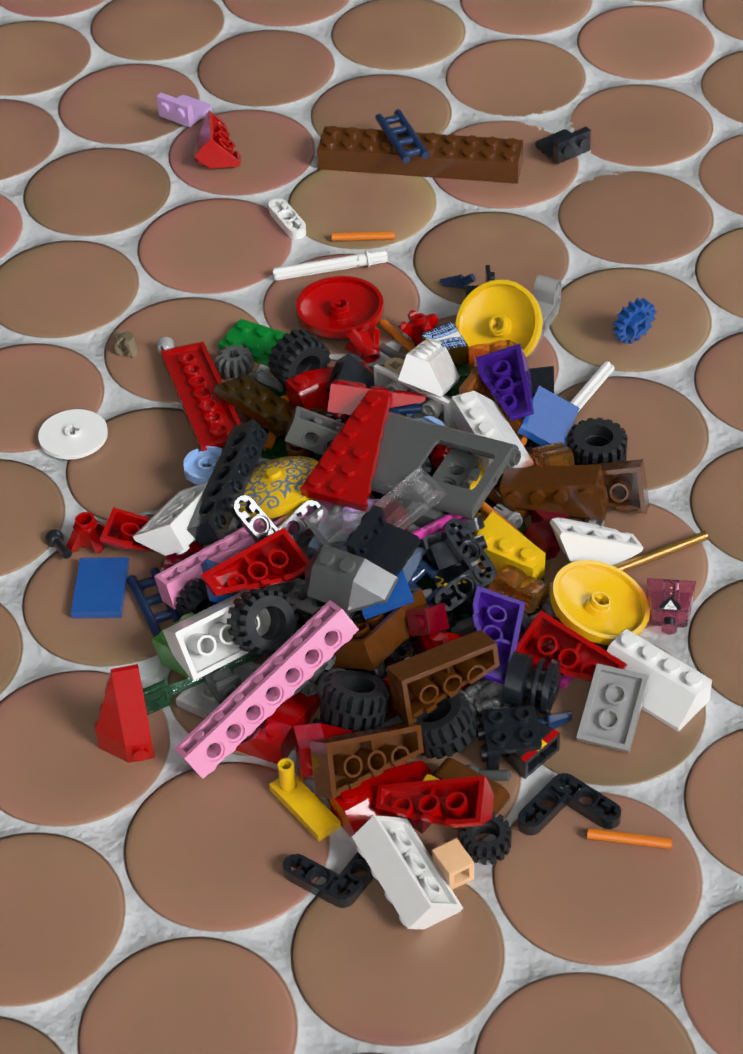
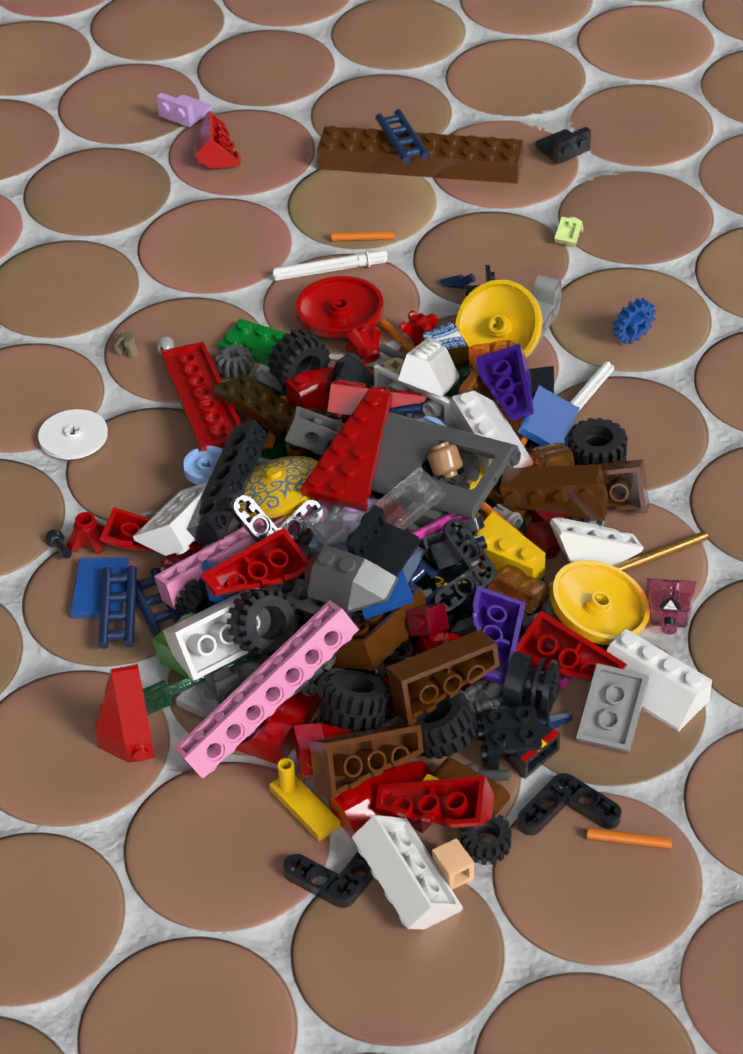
(126, 615): none -> dark blue bar
(287, 212): white beam -> none
(444, 460): none -> medium nougat head
(569, 231): none -> yellowish green bracket

